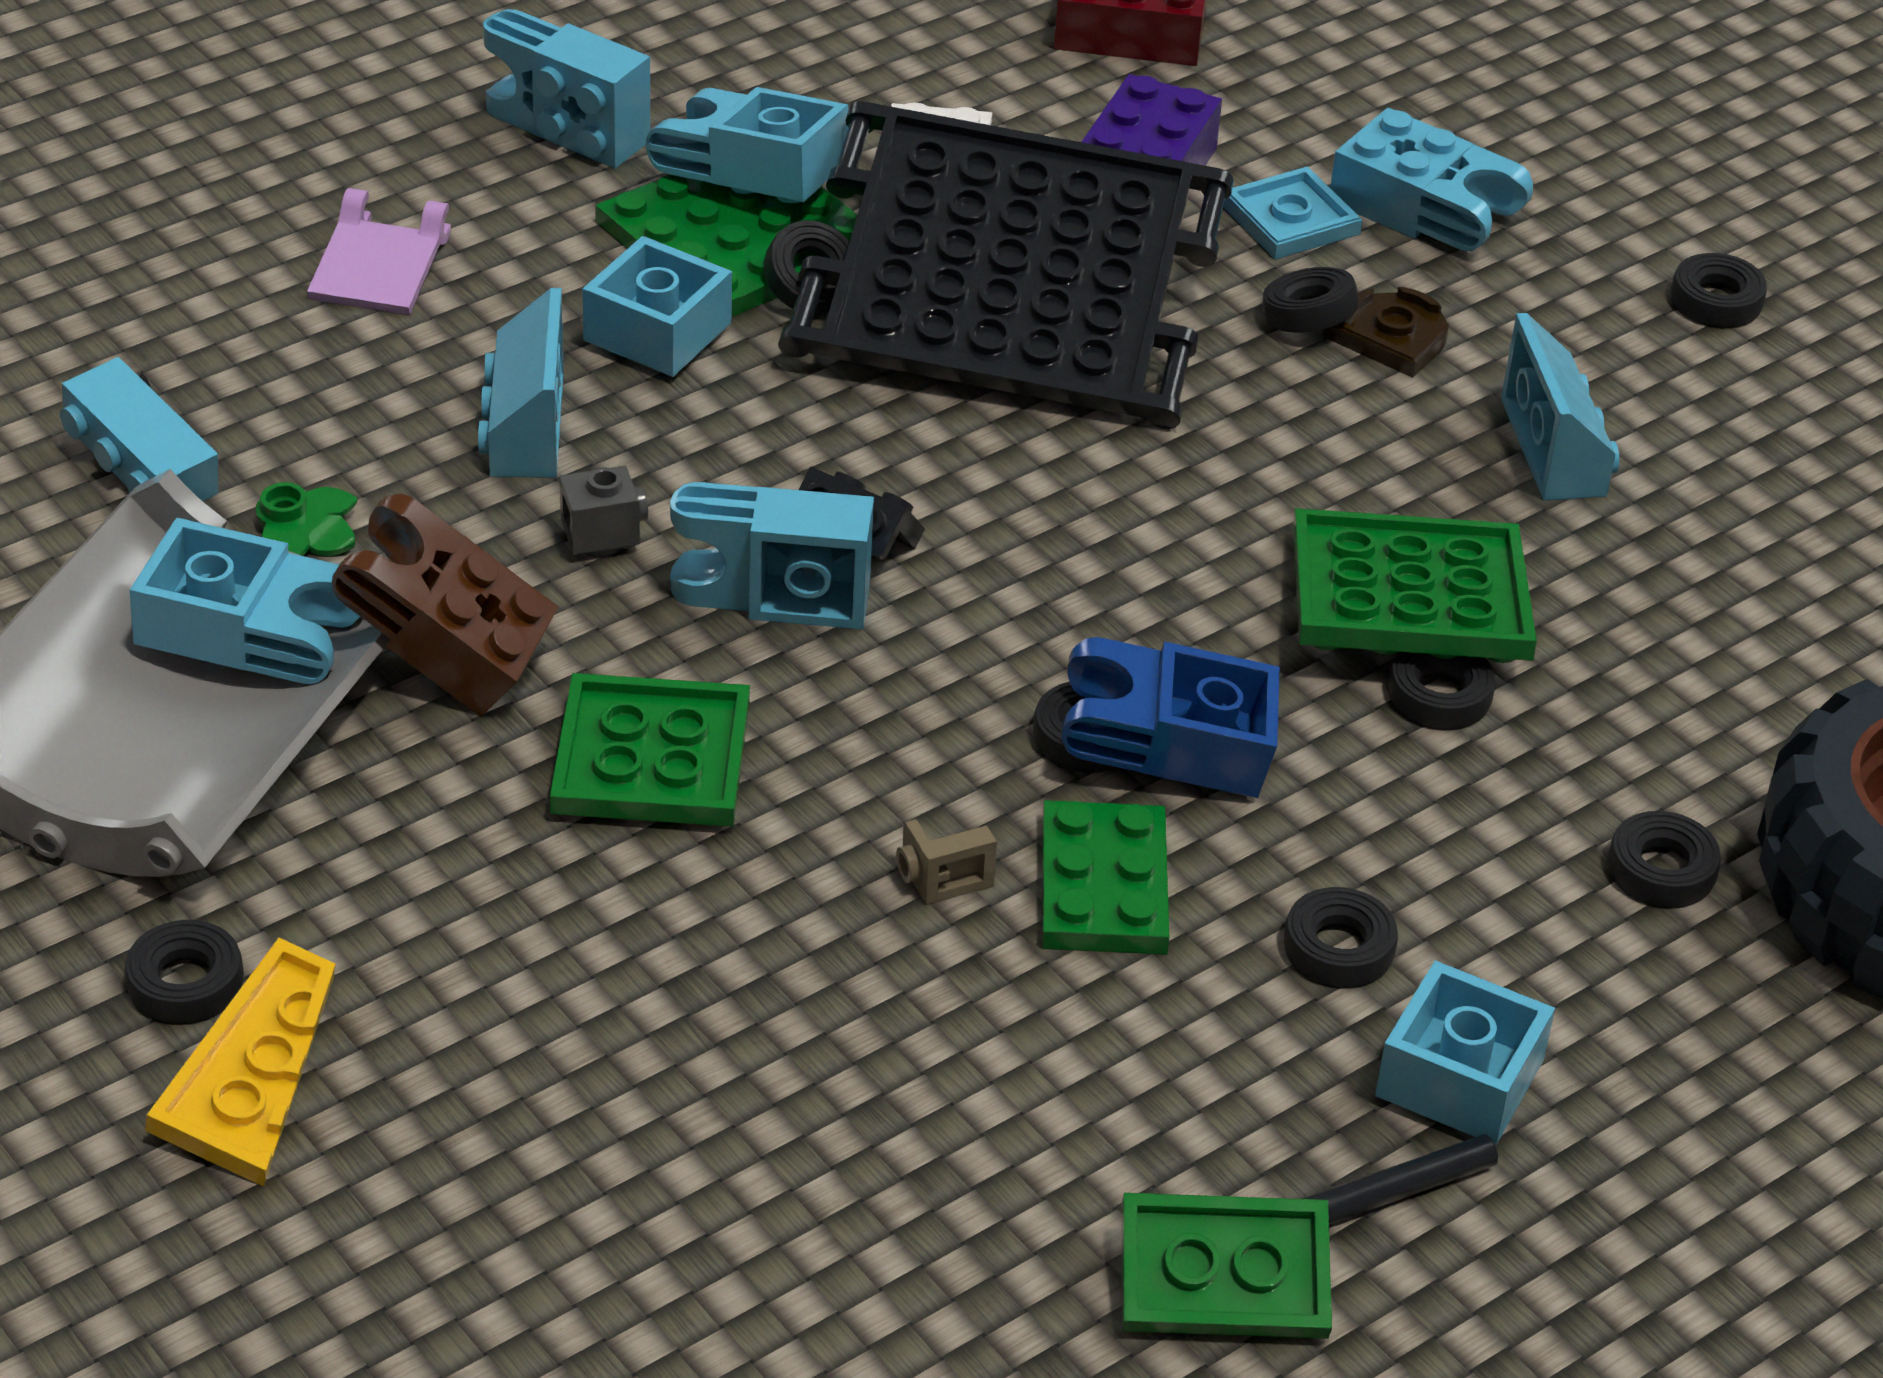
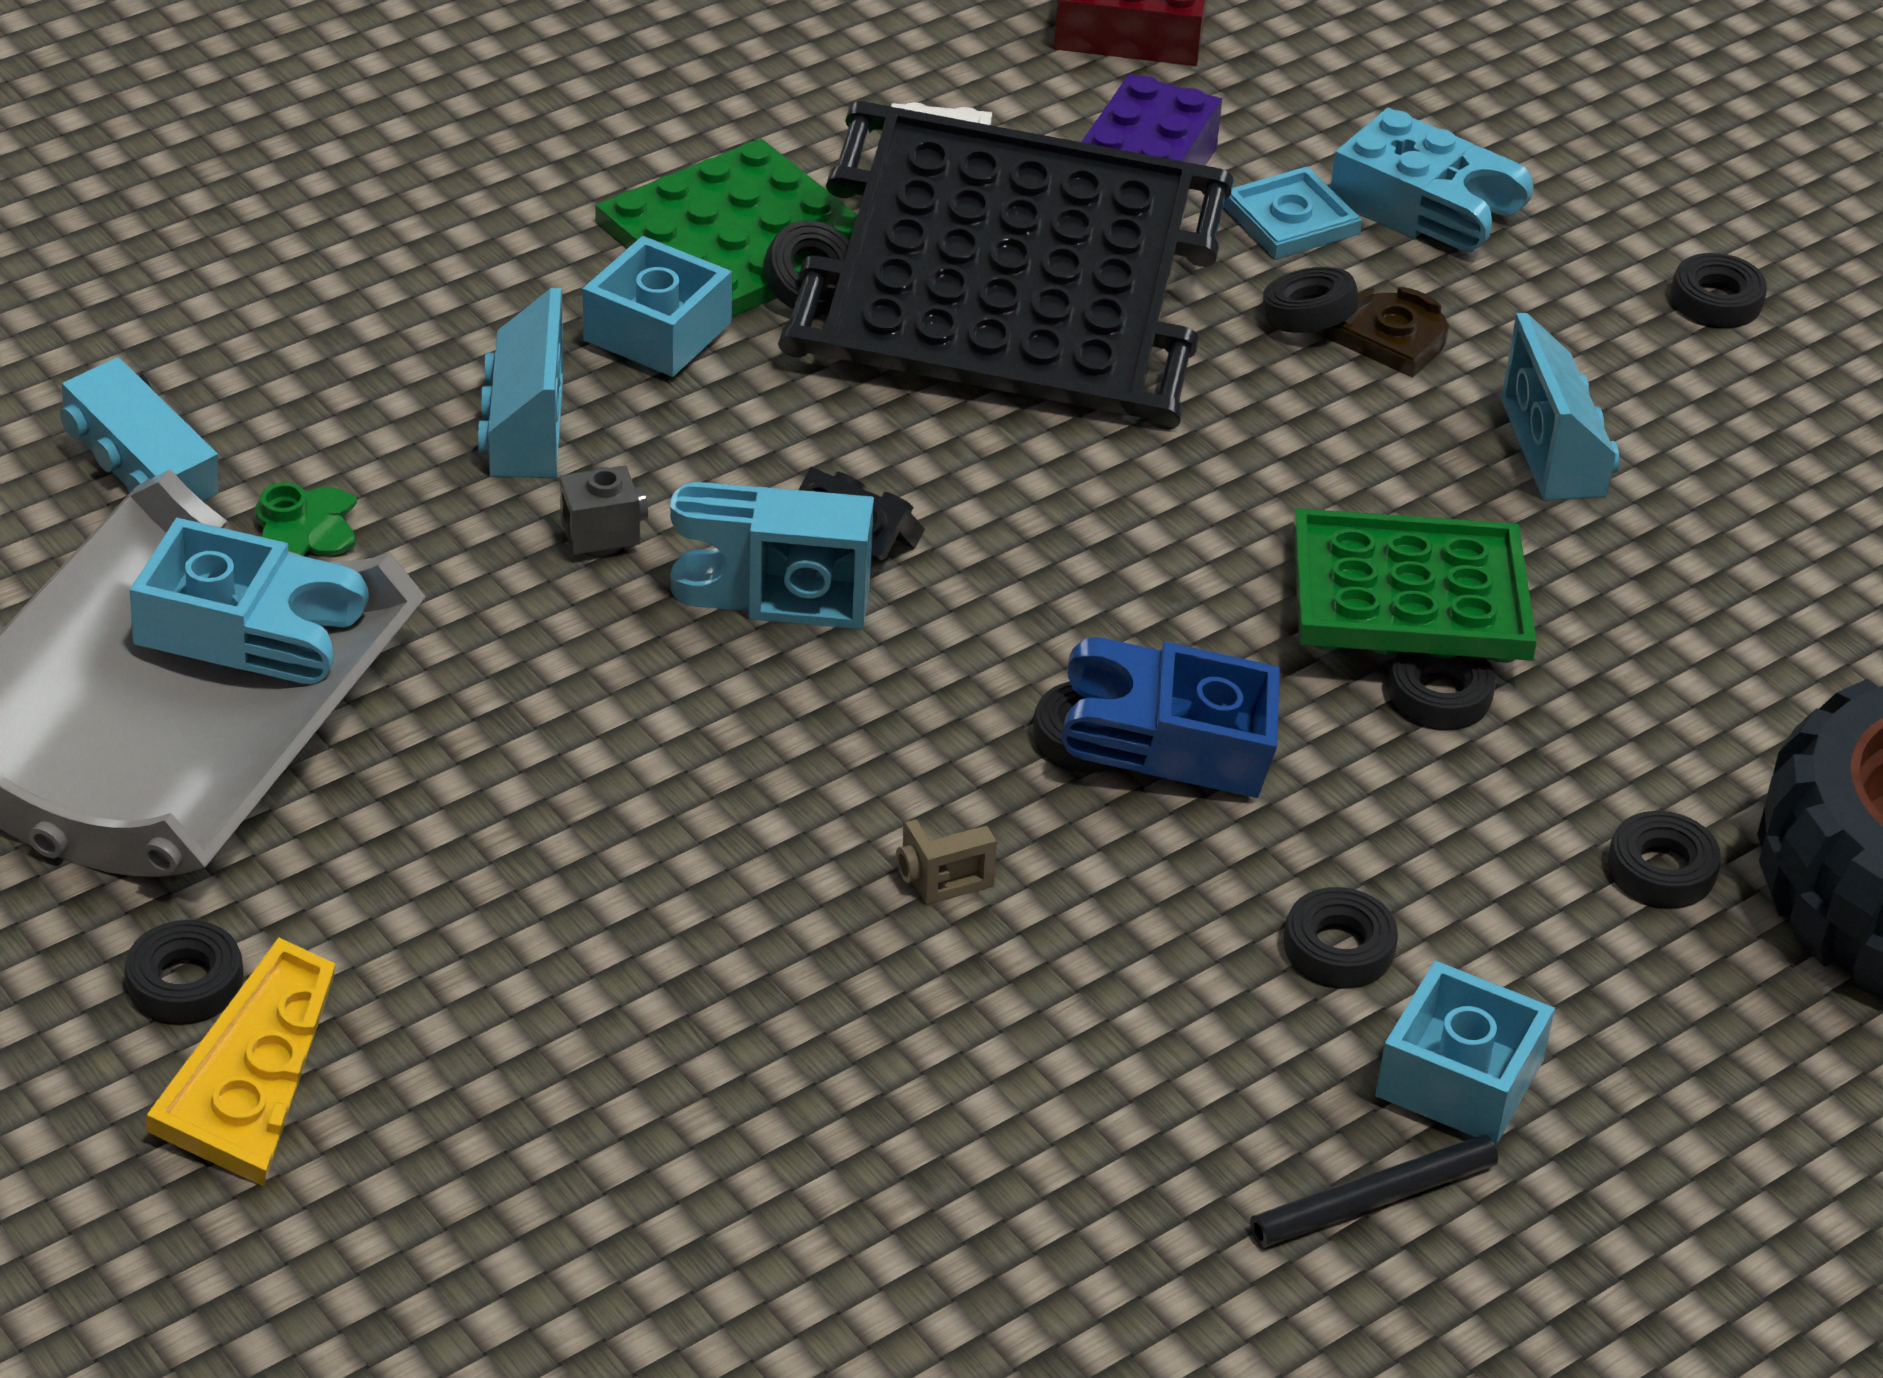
(378, 262): lavender flag -> none
(444, 603): reddish brown brick -> none
(569, 86): medium azure brick -> none
(651, 749): green plate -> none
(753, 142): medium azure brick -> none
(1104, 877): green plate -> none
(1226, 1265): green plate -> none

